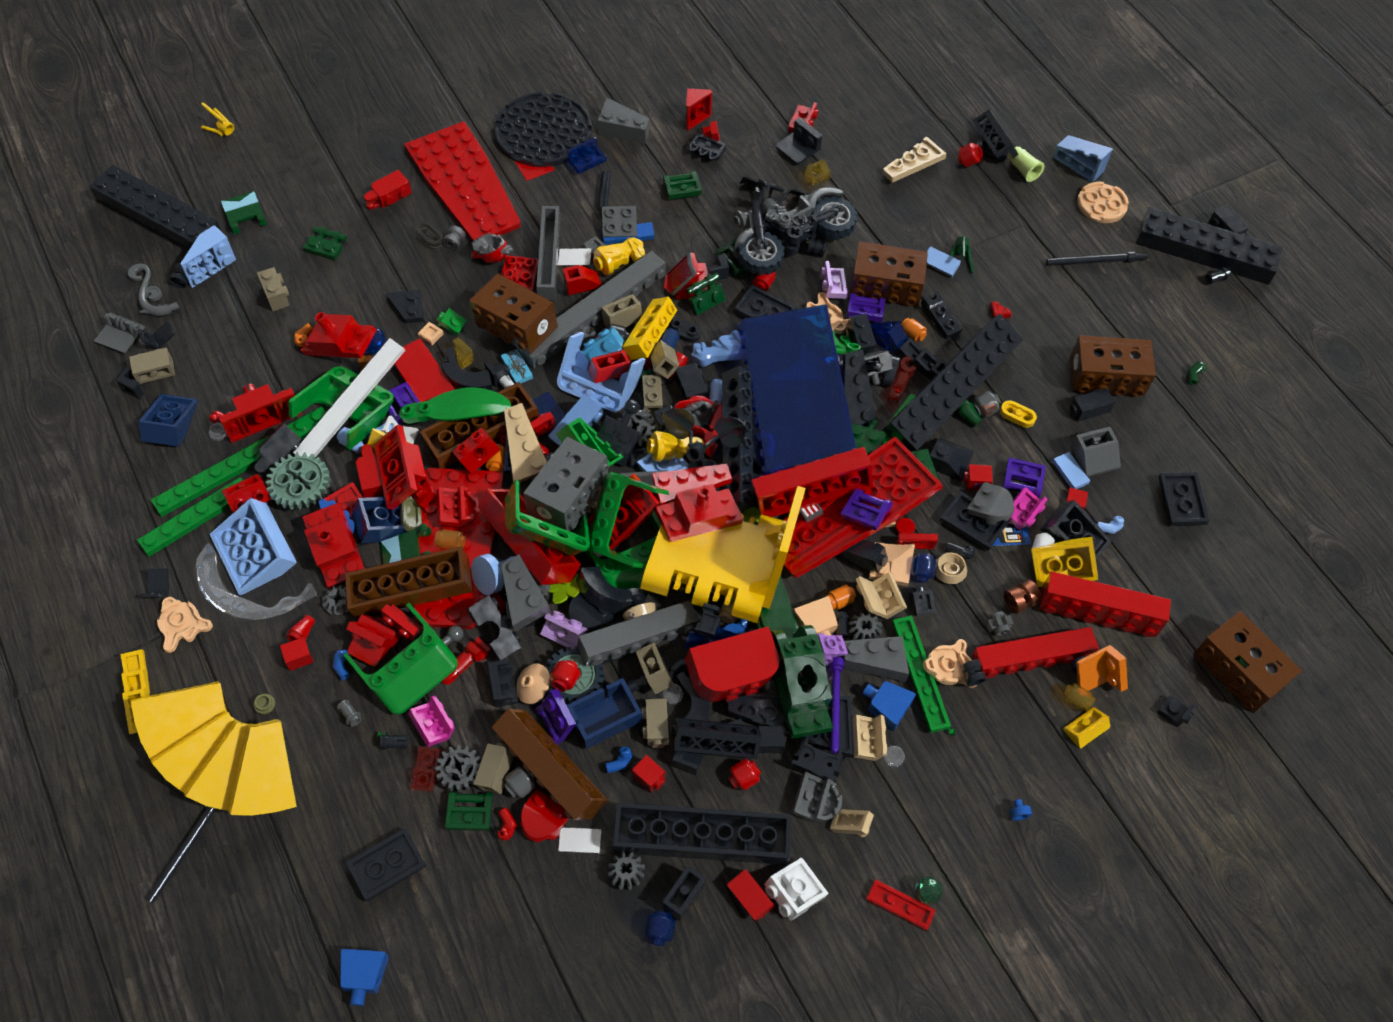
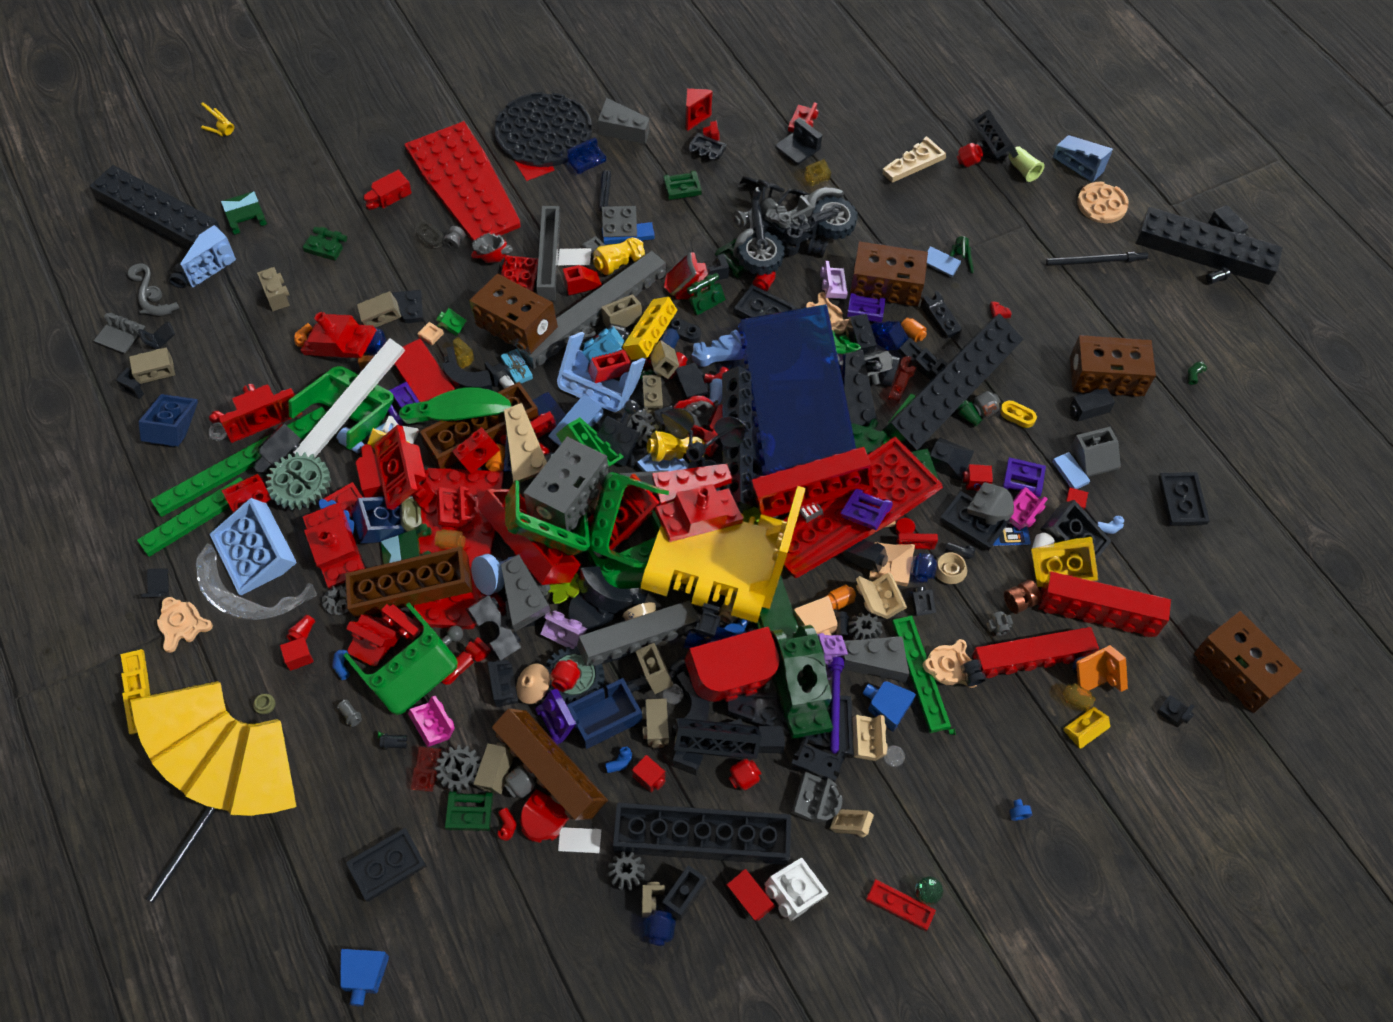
(379, 310): none -> dark tan brick
(648, 901): none -> dark tan bracket
(709, 377): none -> red arm

